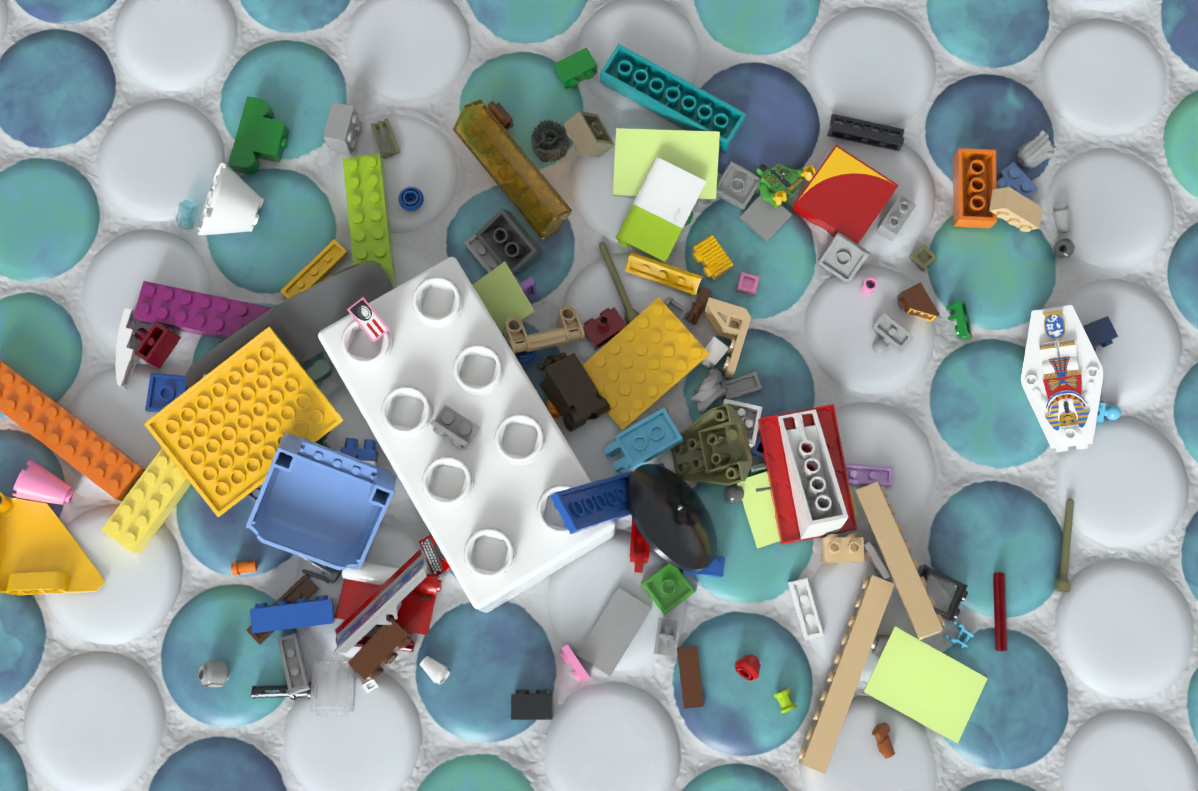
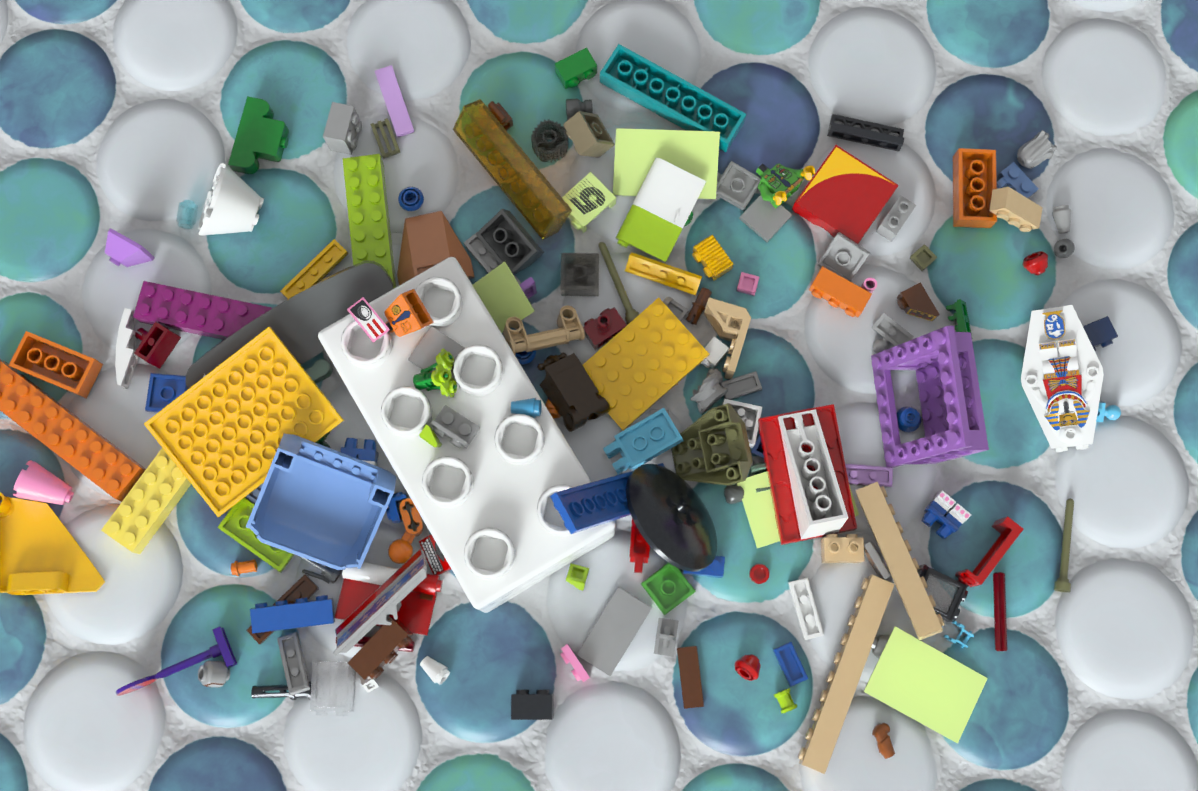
(56, 364): none -> orange brick
(125, 251): none -> slope
(221, 648): none -> dark purple piece
(235, 526): none -> lime plate
(393, 511): none -> blue bracket
(394, 101): none -> lavender tile
(401, 549): none -> orange beam
(407, 314): none -> orange torso
(427, 242): none -> nougat wedge
(429, 436): none -> lime slope
(430, 346): none -> light grey tile
(440, 378): none -> lime plant
(528, 407): none -> dark azure cone
(575, 105): none -> dark grey piece
(577, 576): none -> lime slope
(579, 274): none -> clear smoke brick
(587, 201): none -> yellowish green panel
(759, 573): none -> red tile
(790, 664): none -> blue tile
(840, 292): none -> orange brick
(904, 422): none -> blue cone
(946, 394): none -> medium lavender plate
(949, 521): none -> blue hips
(1008, 532): none -> red panel
(1036, 262): none -> red cone

